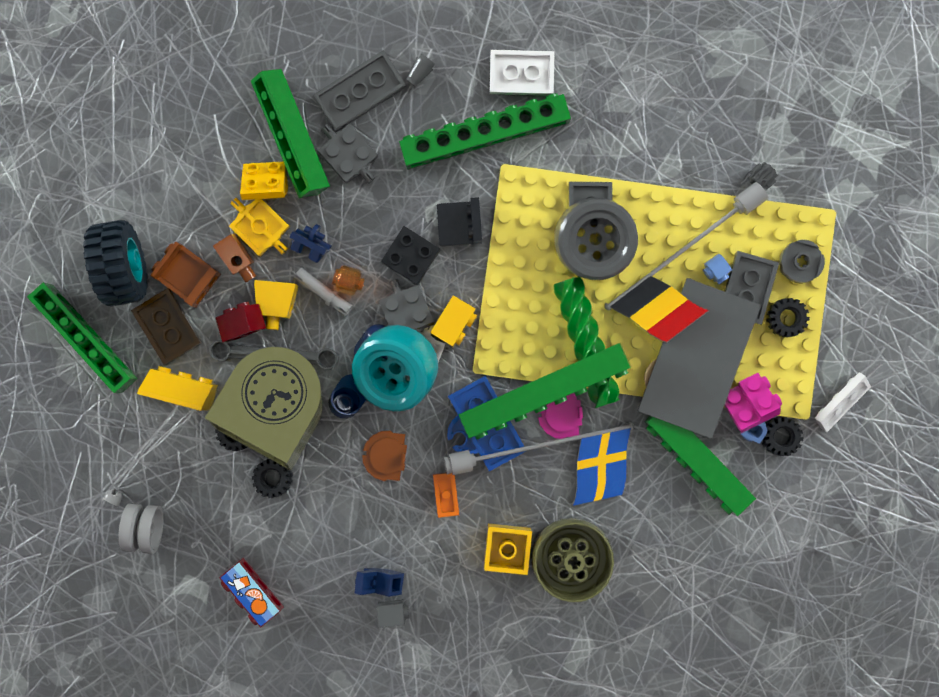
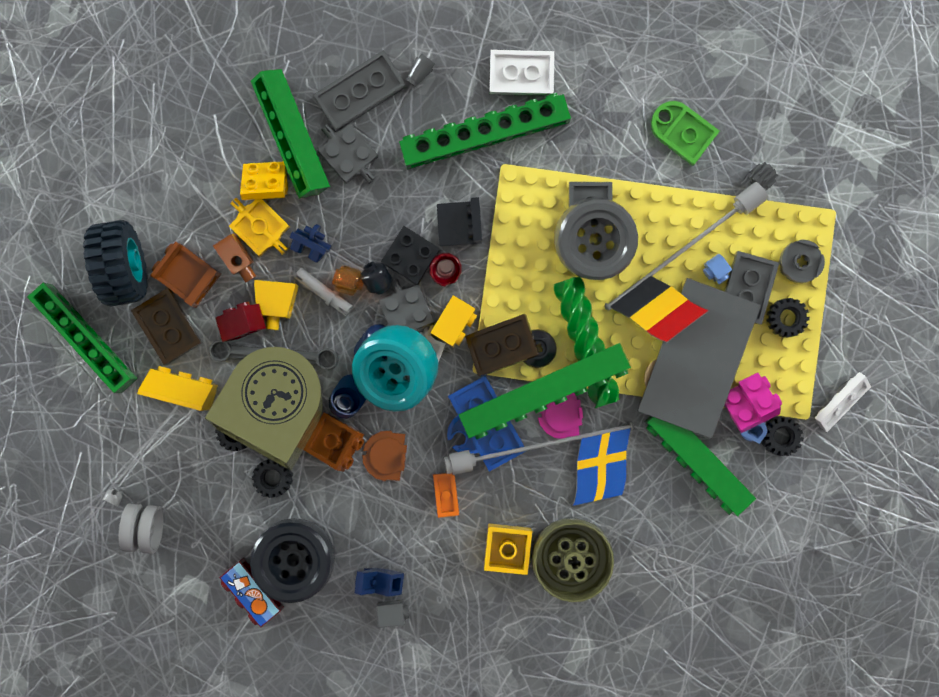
(268, 573): none -> black wheel
(334, 442): none -> dark orange plate
(376, 278): none -> black head
(445, 269): none -> dark red hair
(502, 345): none -> dark brown plate
(549, 349): none -> black piece
(684, 132): none -> bright green tile

